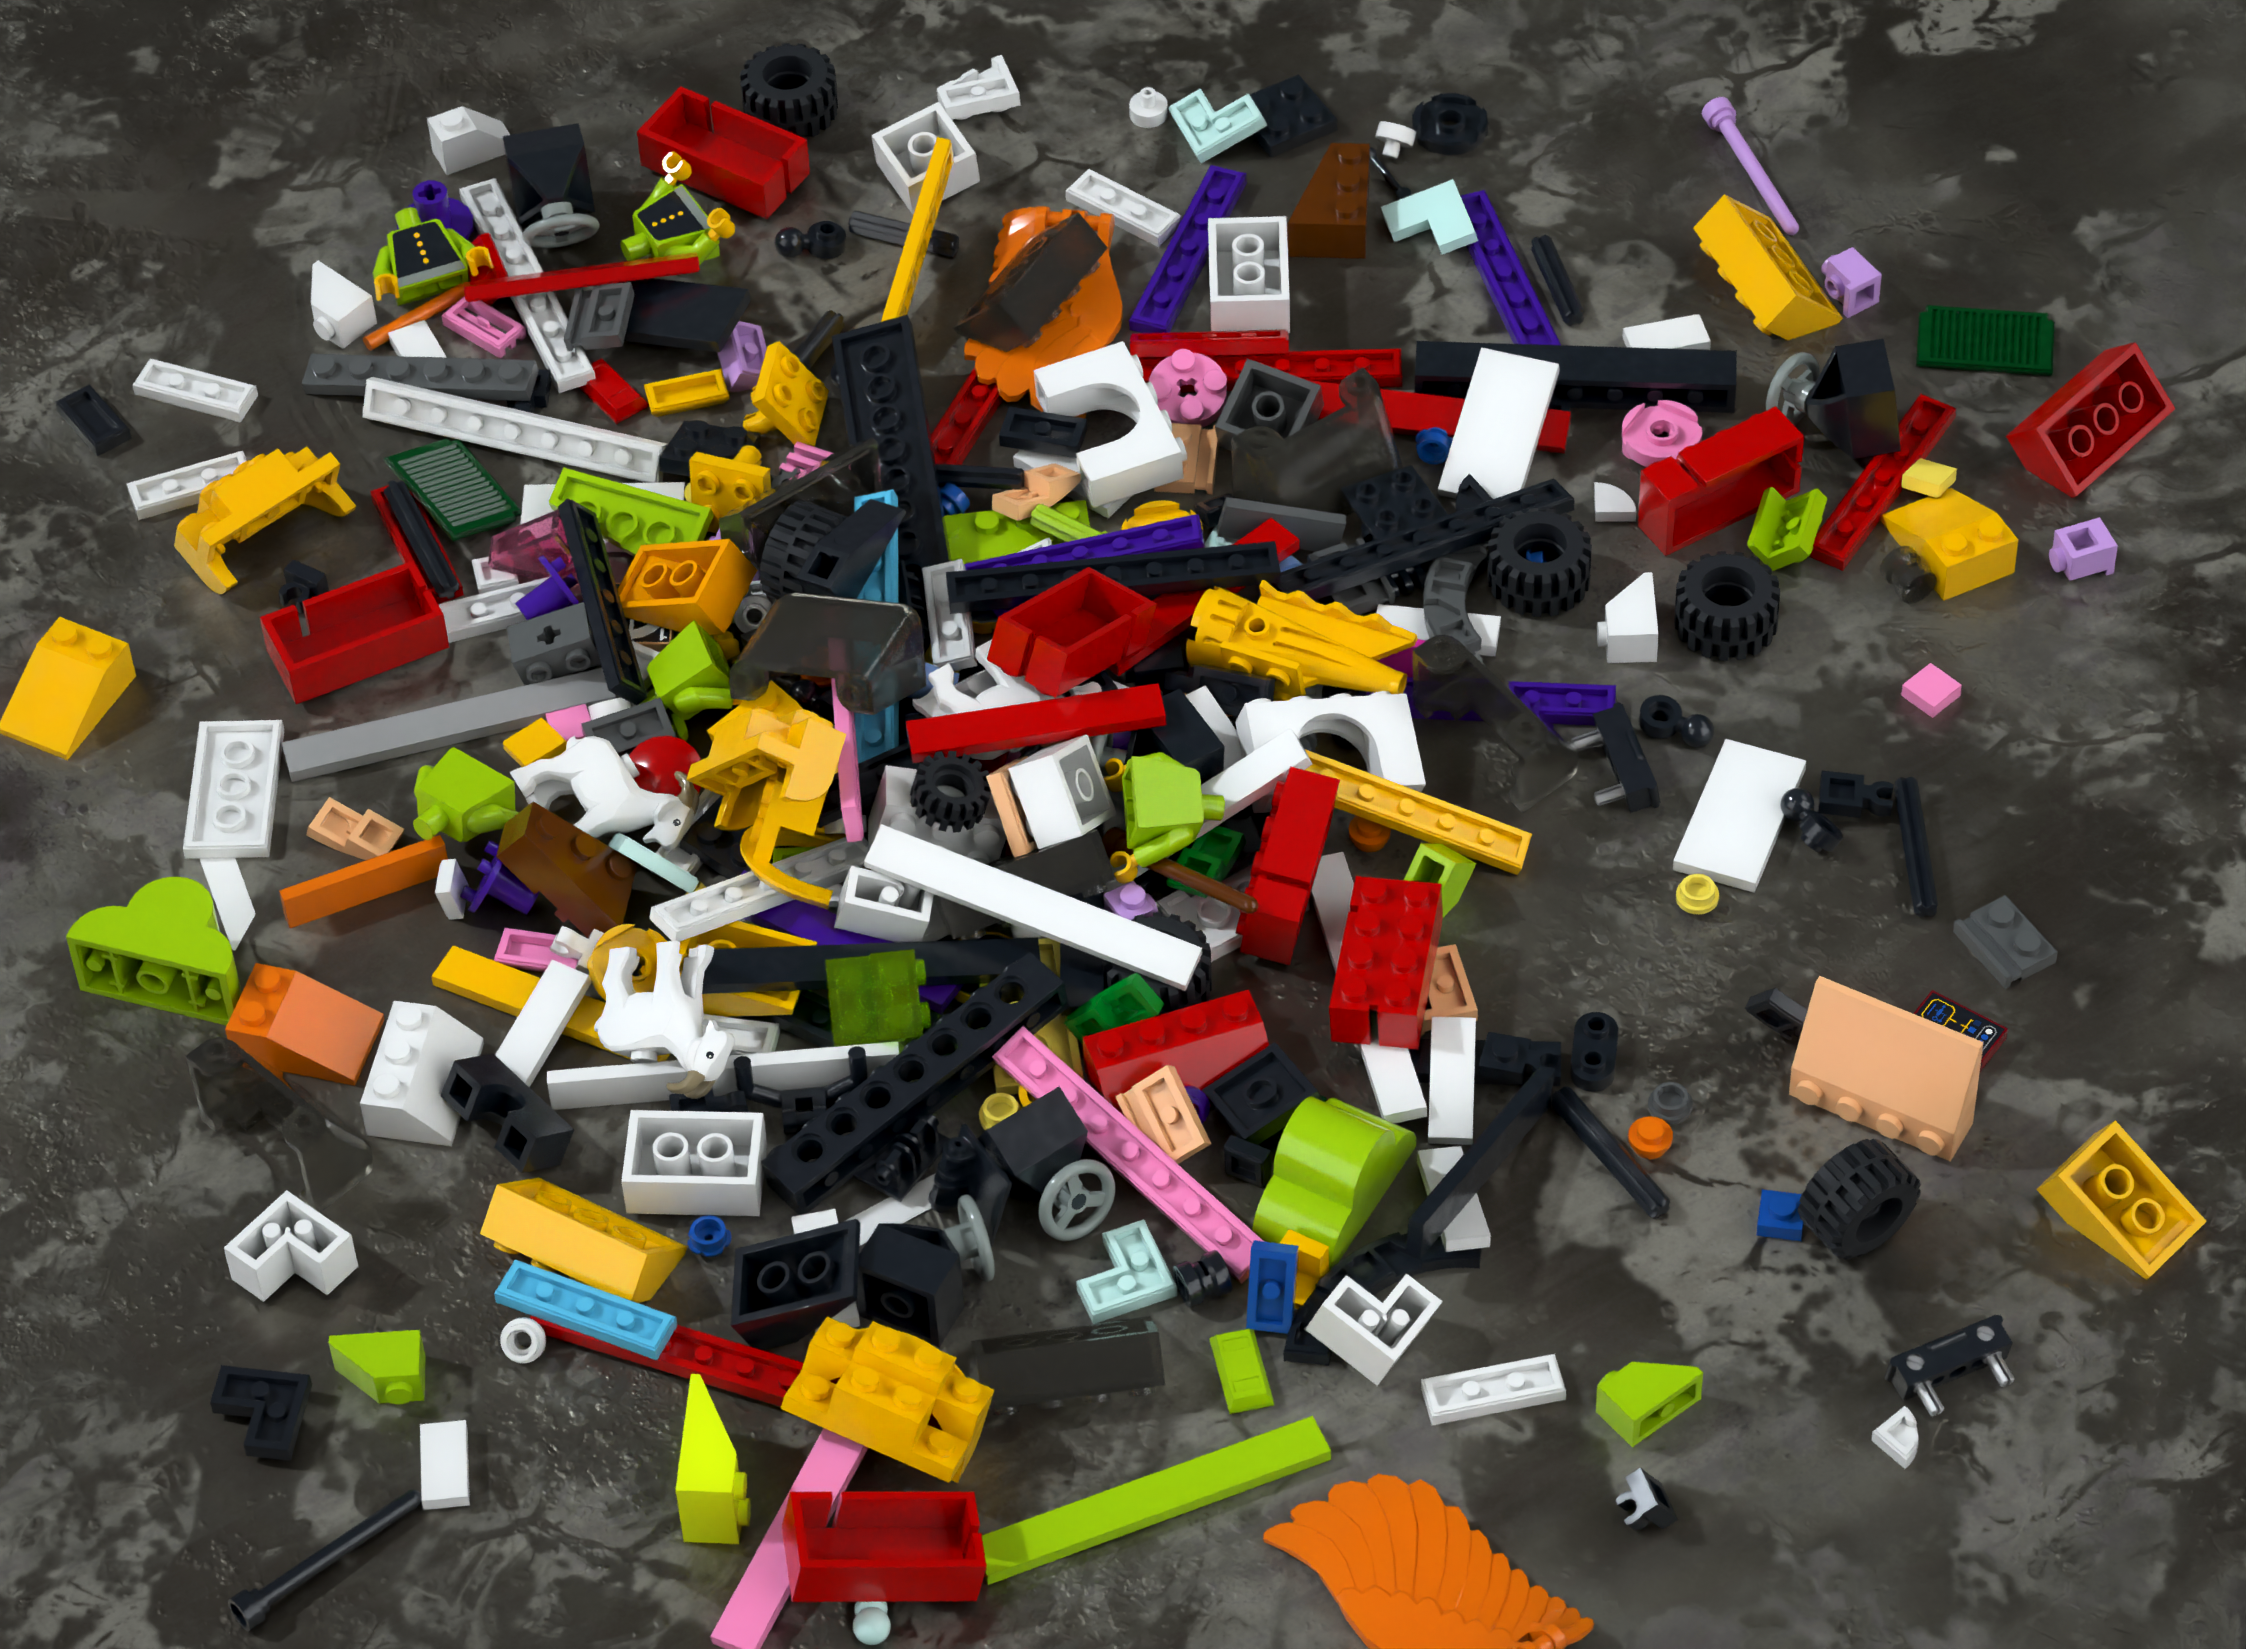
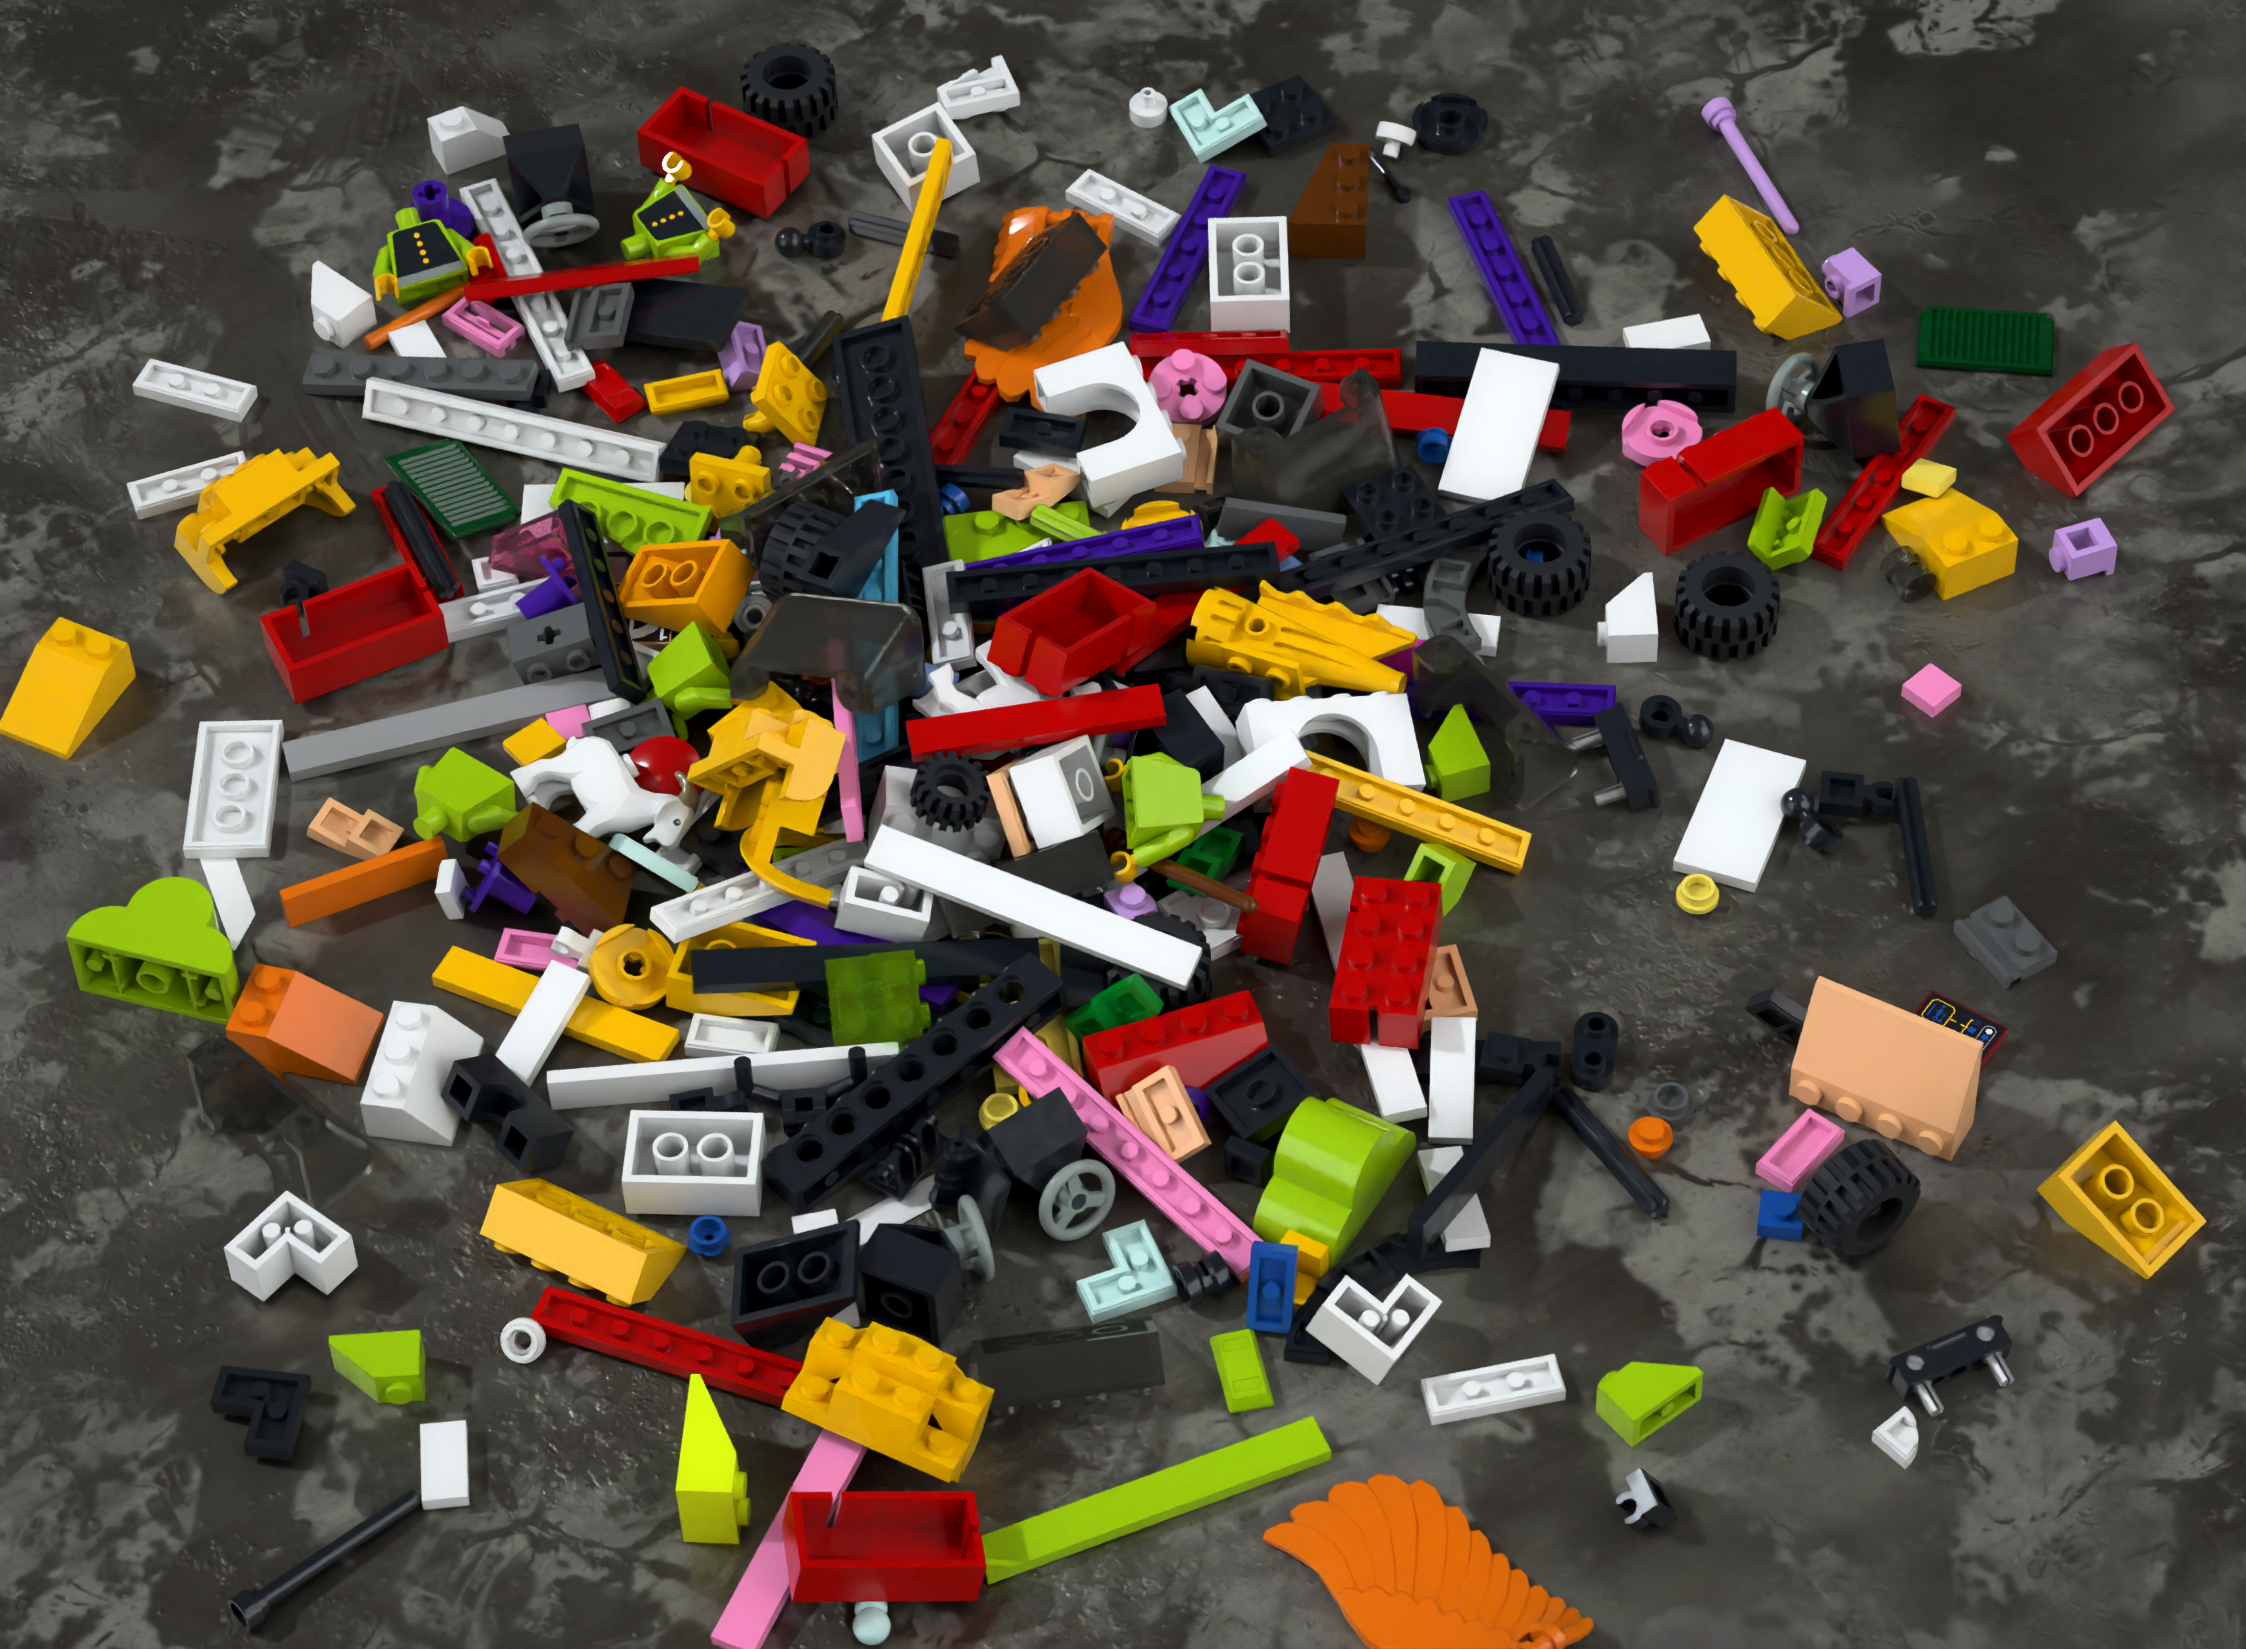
(93, 420): black tile -> none
(585, 1309): medium azure tile -> none
(664, 1019): white animal -> none
(1434, 209): light aqua tile -> none
(1457, 759): none -> lime slope
(1470, 494): black tile -> none
(1612, 504): white tile -> none
(1800, 1151): none -> bright pink tile

